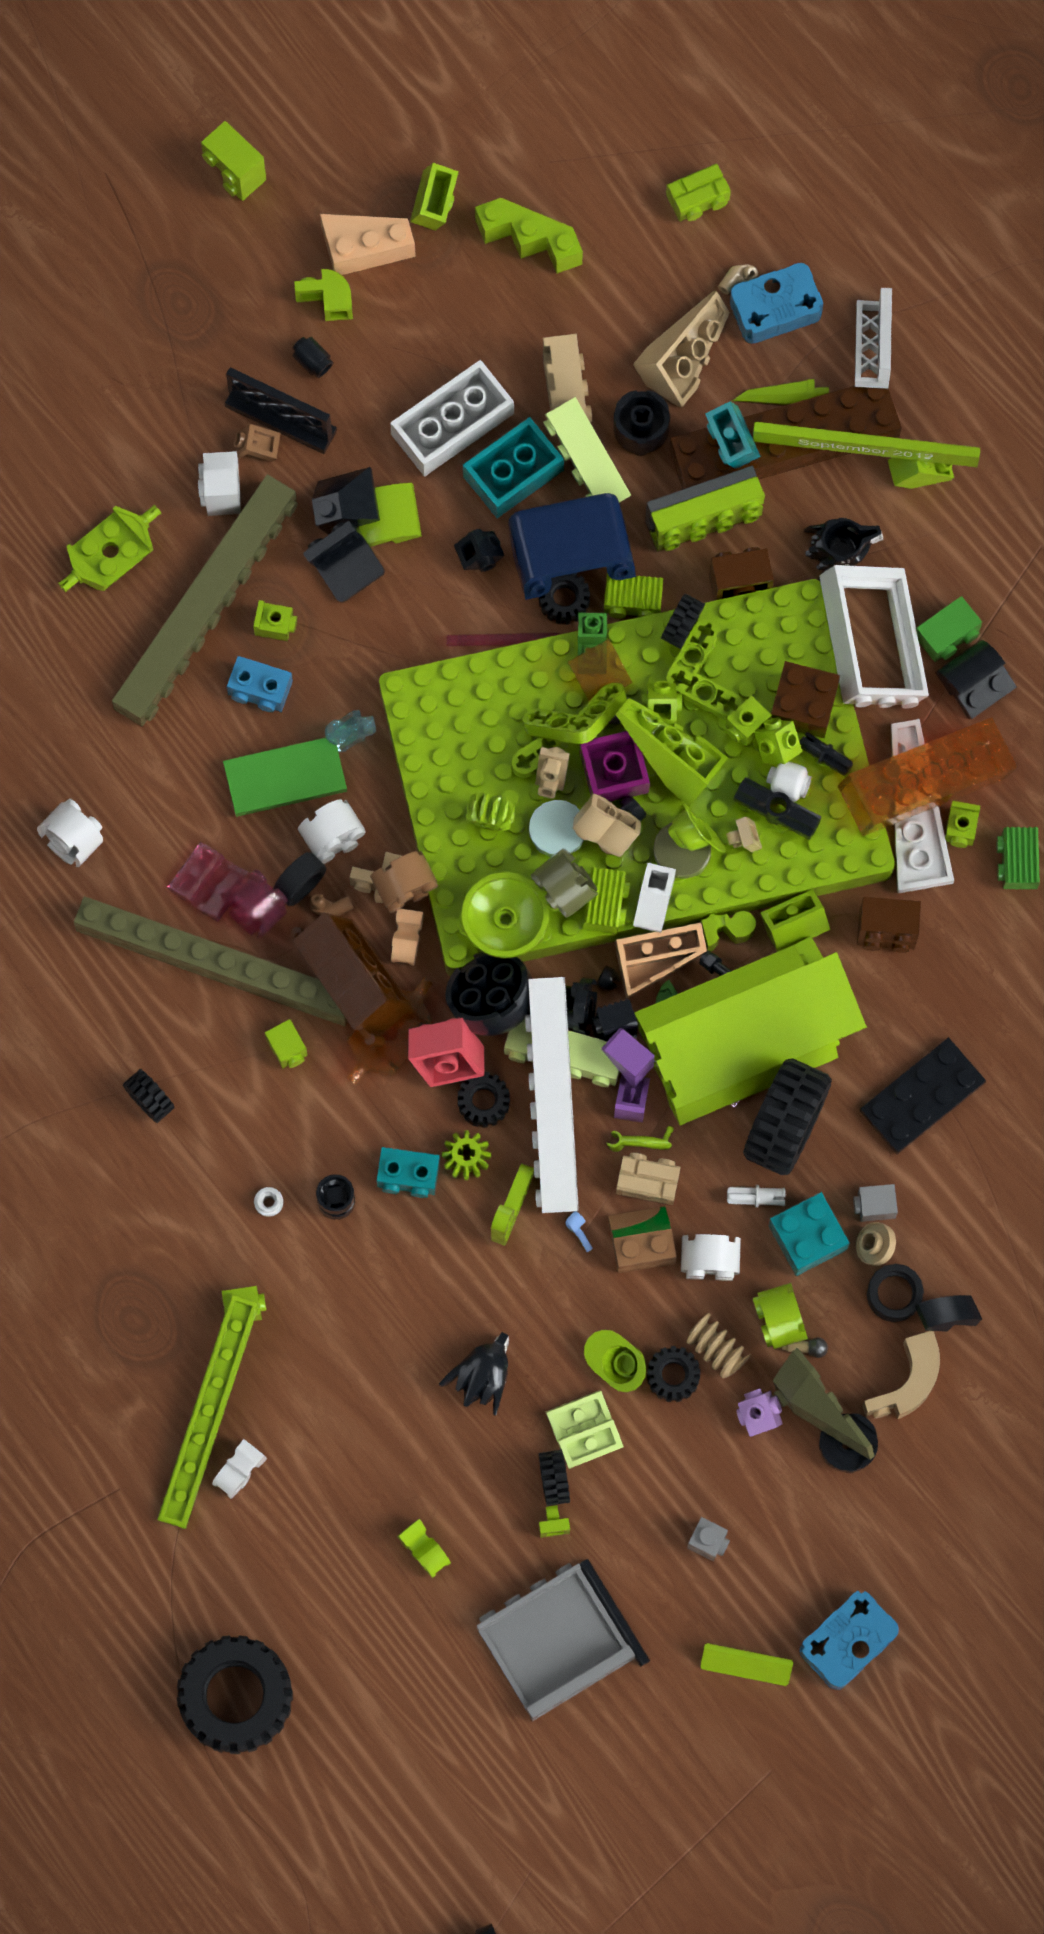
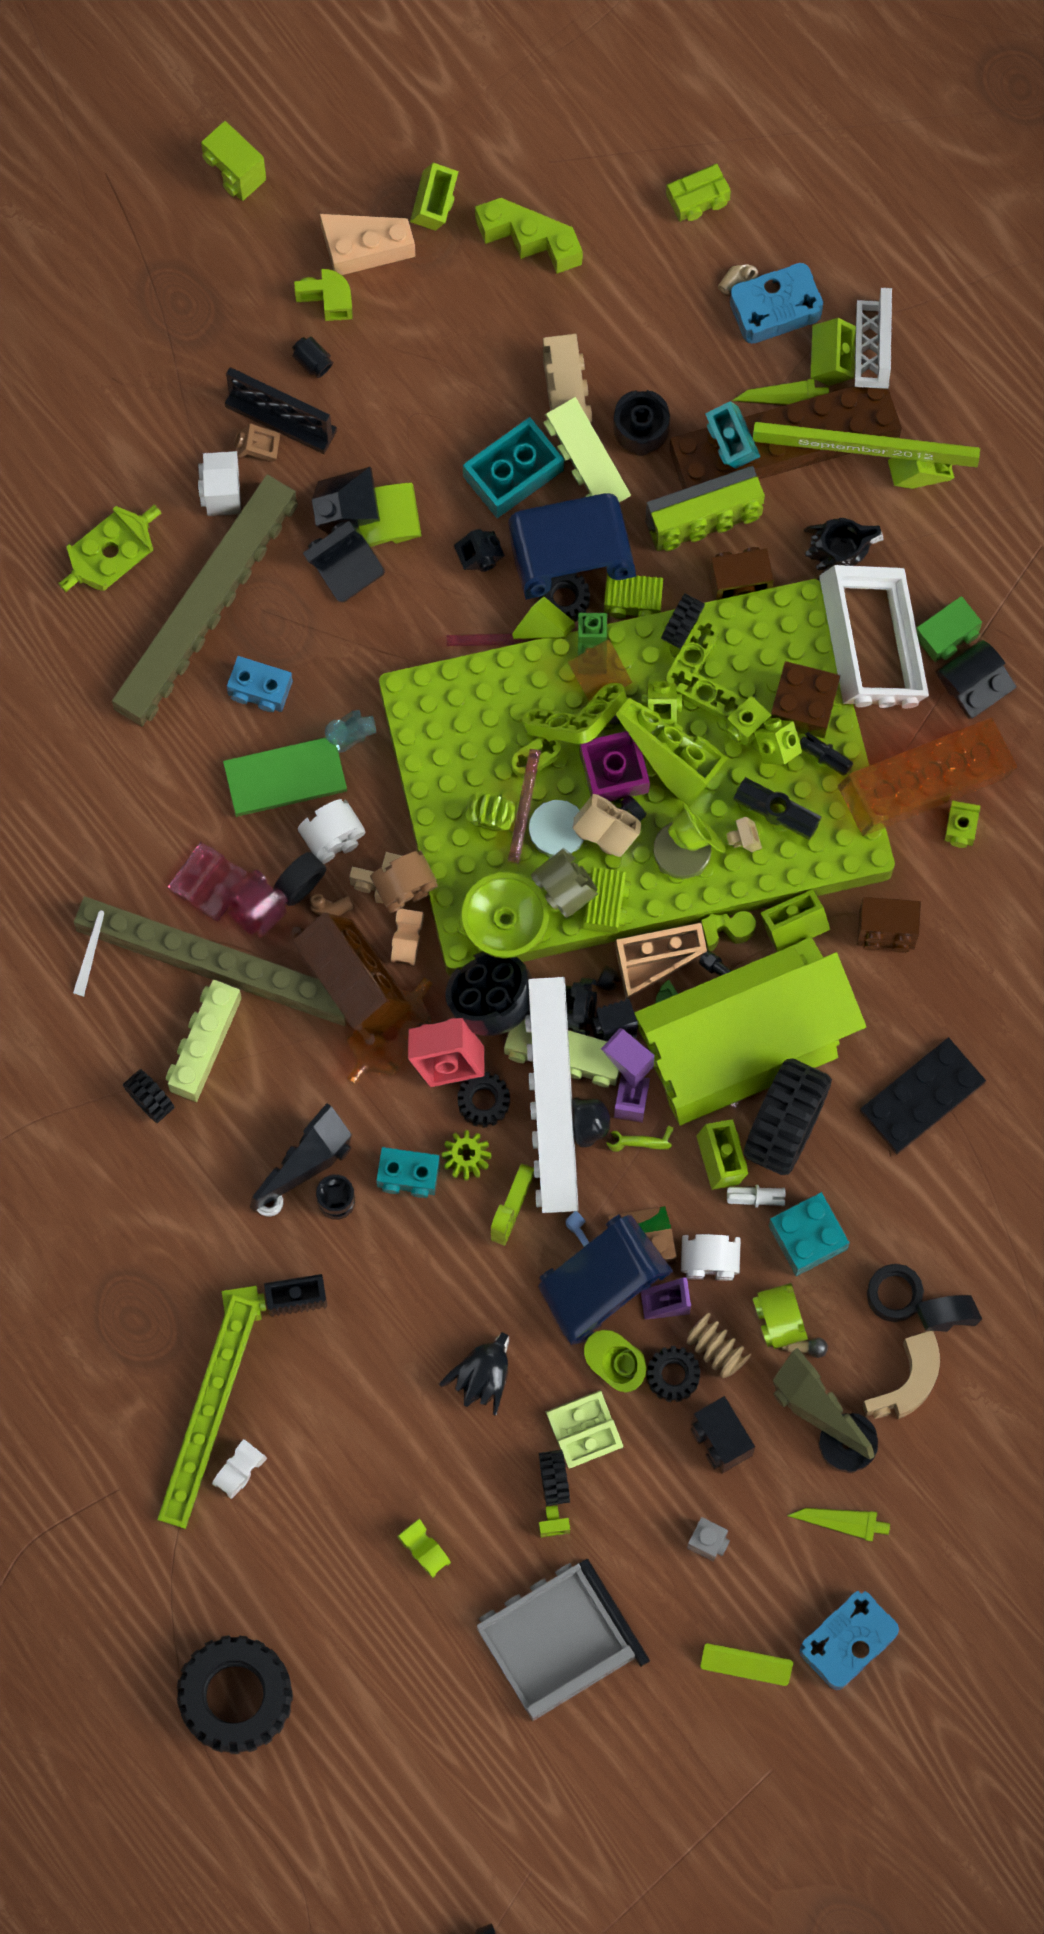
(71, 833): white brick -> none
(82, 980): none -> white sticker
(204, 1041): none -> yellowish green brick
(278, 630): lime brick -> none
(286, 1044): lime brick -> none
(295, 1295): none -> black brick
(321, 1145): none -> black wedge
(452, 418): white brick -> none
(524, 806): none -> bar
(544, 621): none -> lime slope
(551, 771): tan hips -> none
(590, 1121): none -> black helmet
(602, 1278): none -> dark blue windscreen
(648, 1179): tan brick -> none
(654, 897): white slope -> none
(666, 1299): none -> medium lavender slope
(677, 356): tan wedge -> none
(722, 1154): none -> lime brick
(722, 1435): none -> black brick
(750, 1416): lavender brick -> none
(789, 779): white head -> none
(833, 351): none -> lime brick
(855, 1523): none -> lime bar
(876, 1203): light grey brick -> none
(876, 1244): tan plate -> none
(919, 840): white wing -> none
(1019, 858): bright green brick -> none

